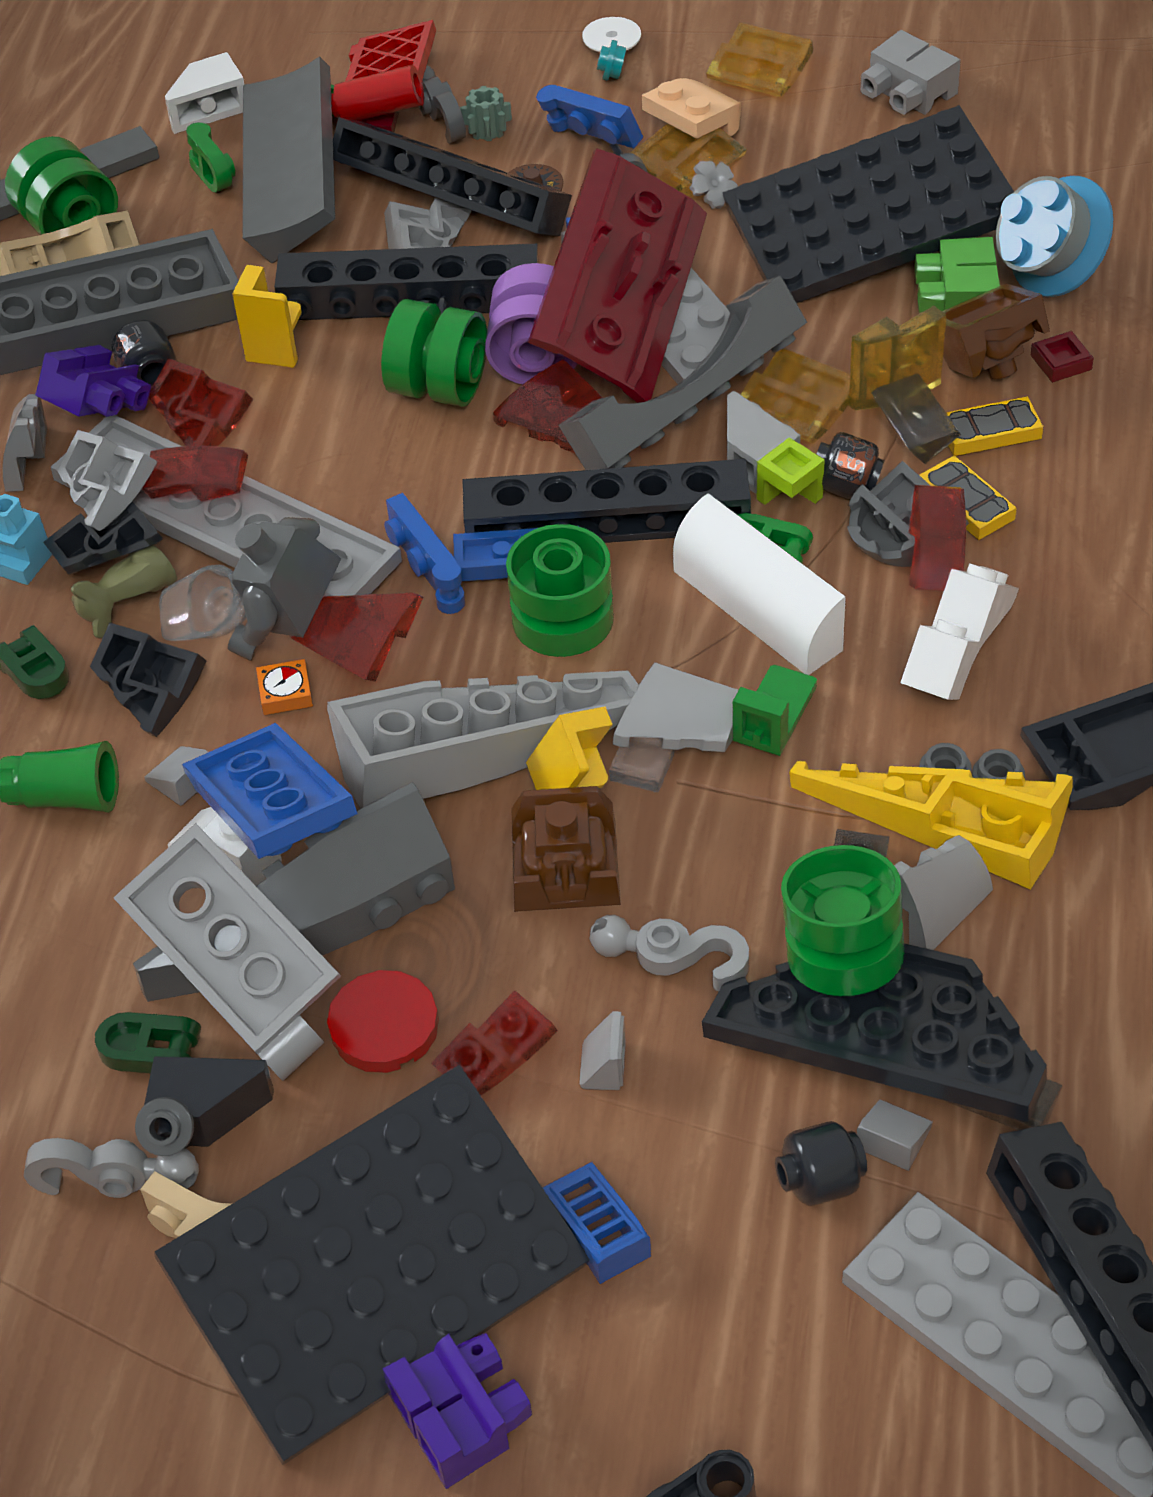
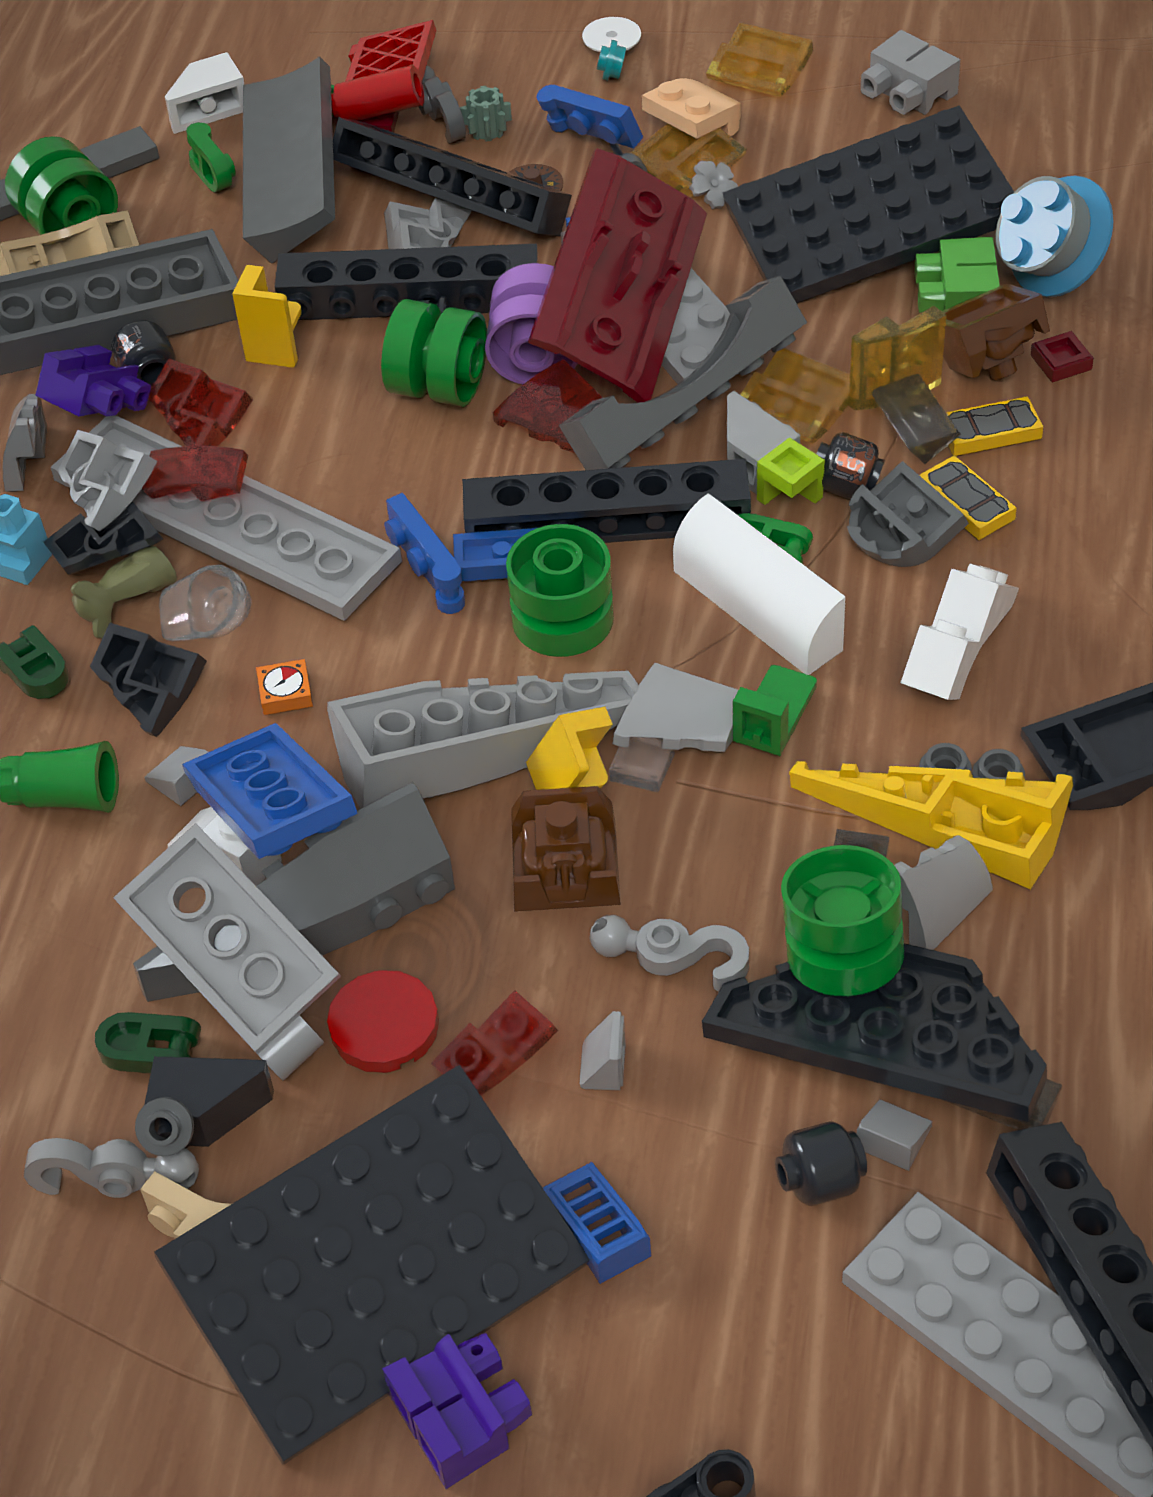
(279, 580): dark grey torso -> none
(360, 629): clear red slope -> none
(939, 535): clear red slope -> none

